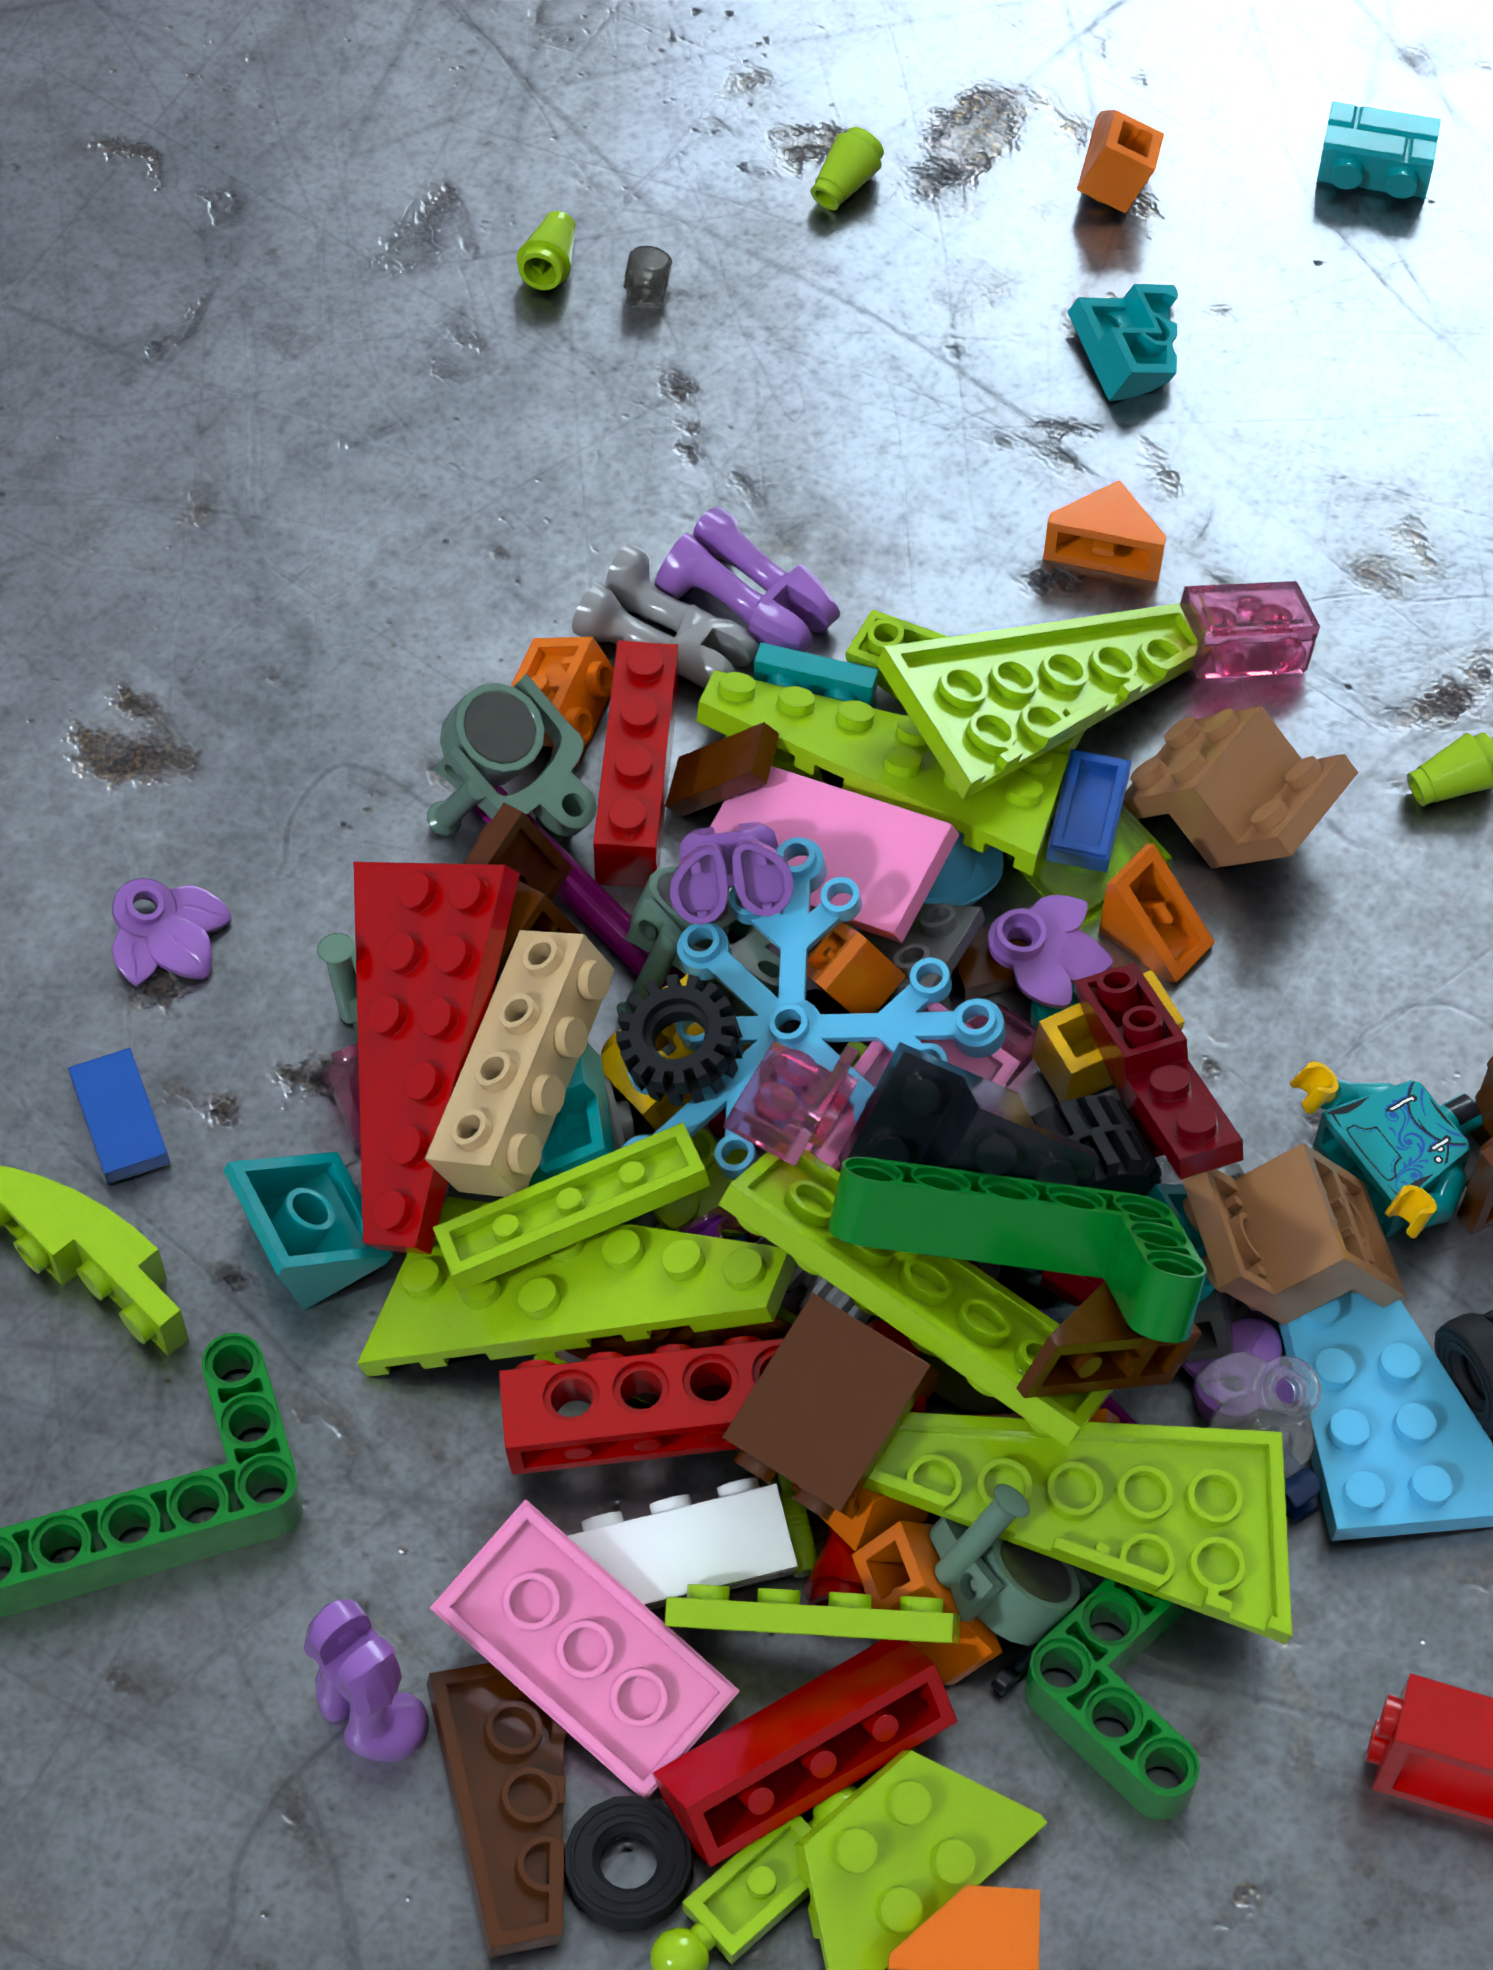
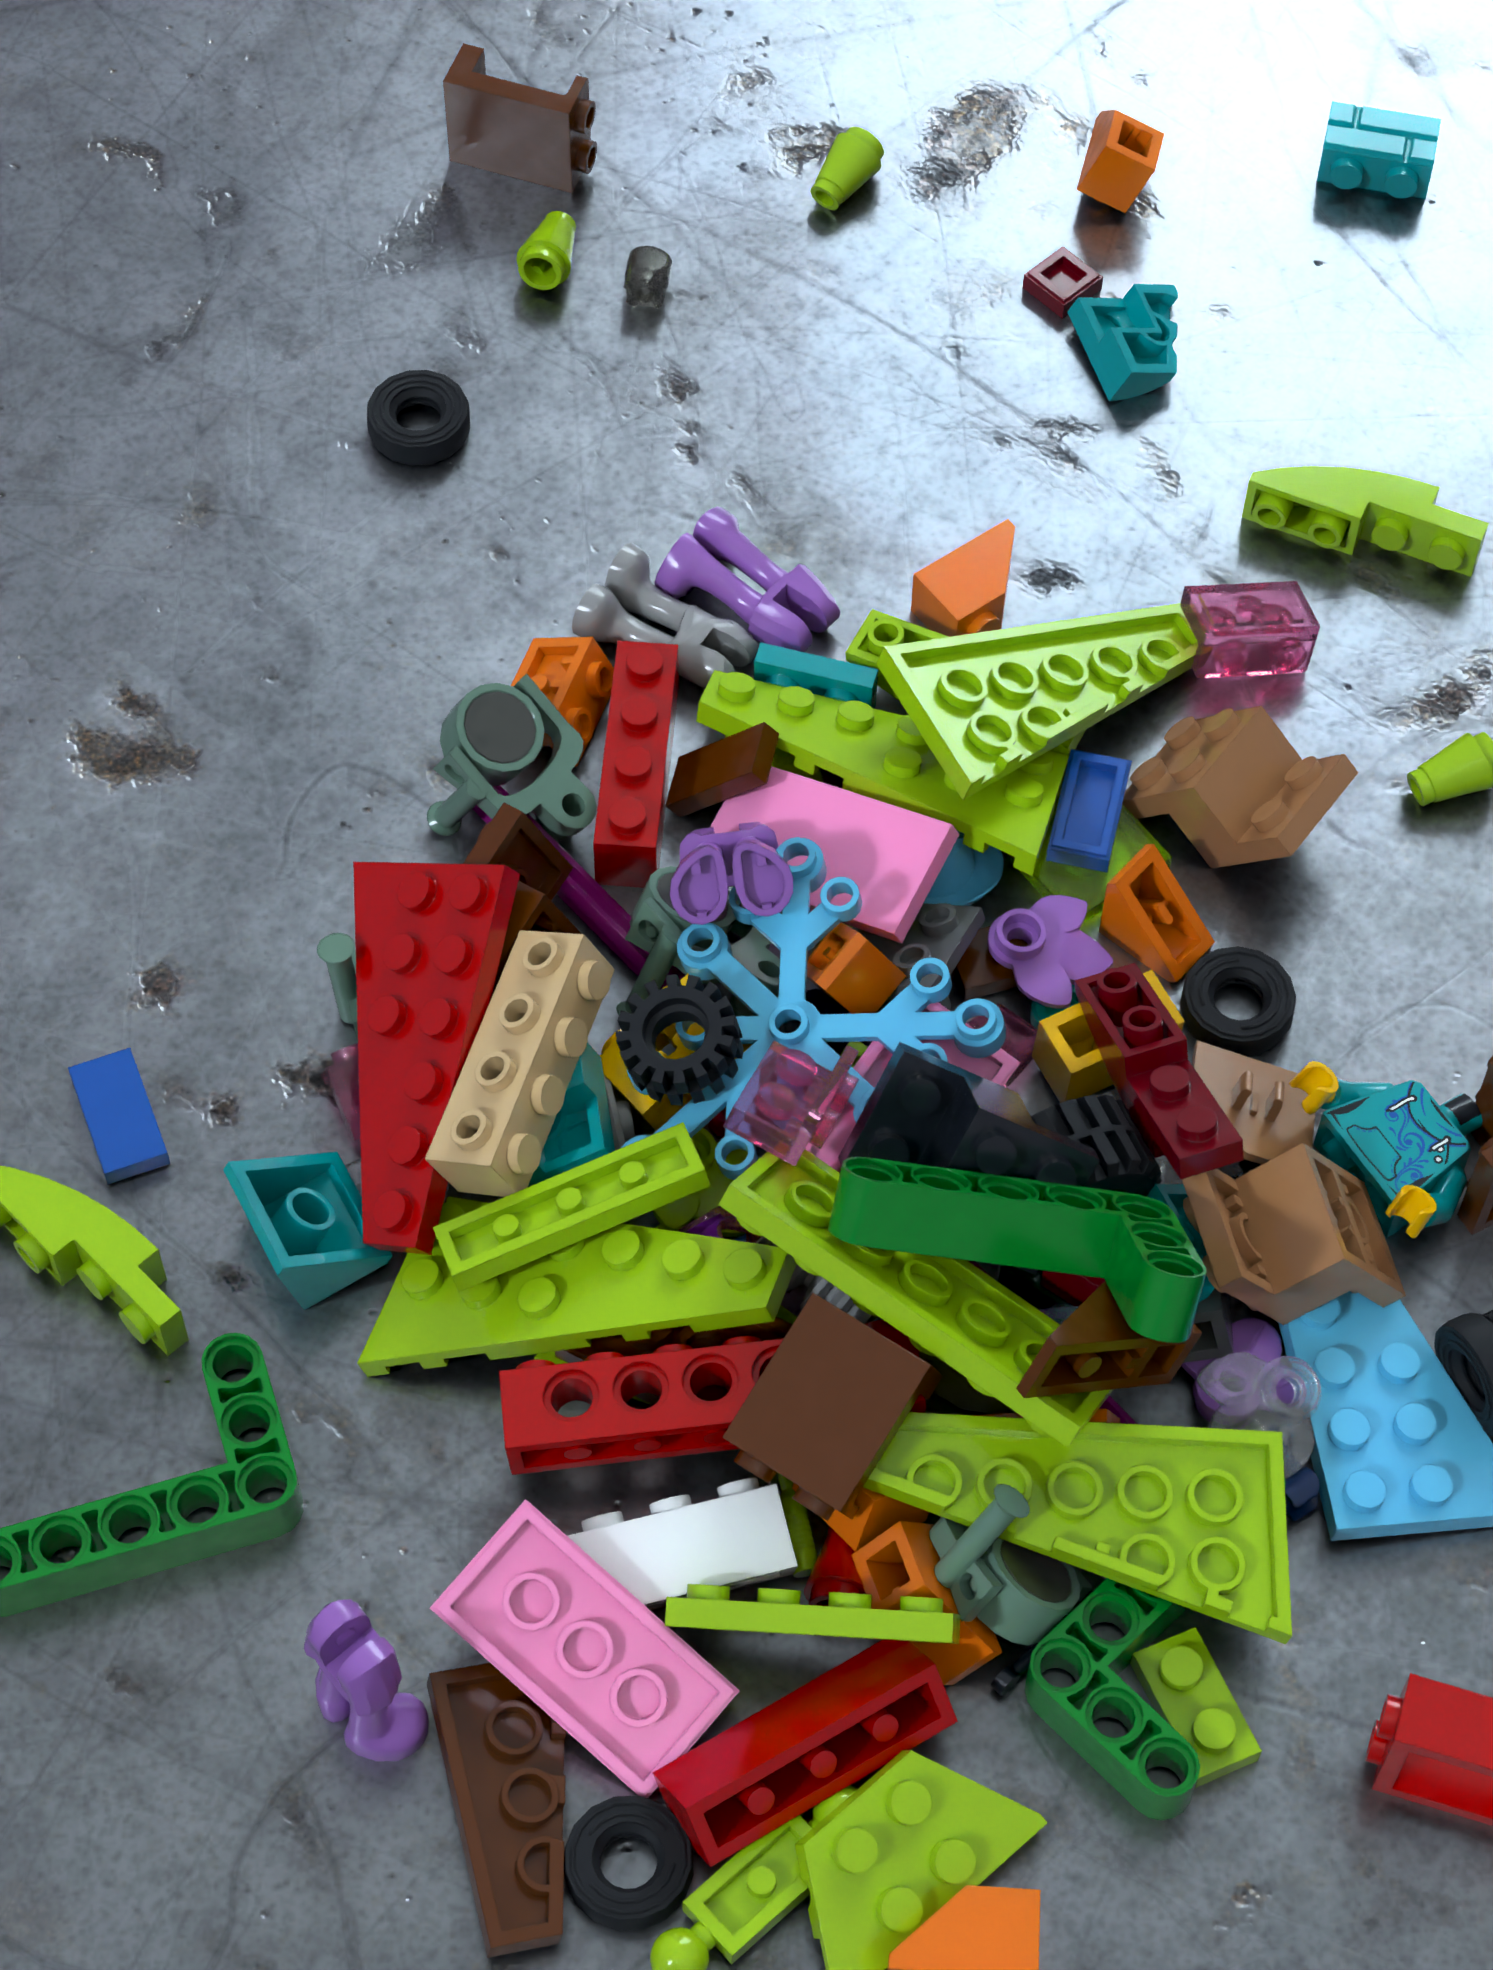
(168, 937): medium lavender plate -> none
(418, 446): none -> black tyre
(517, 126): none -> panel
(967, 586): none -> orange slope
(1061, 281): none -> dark red tile
(1106, 534): orange slope -> none
(1197, 1703): none -> lime plate
(1246, 968): none -> black tyre
(1256, 1101): none -> medium nougat piece
(1351, 504): none -> lime slope

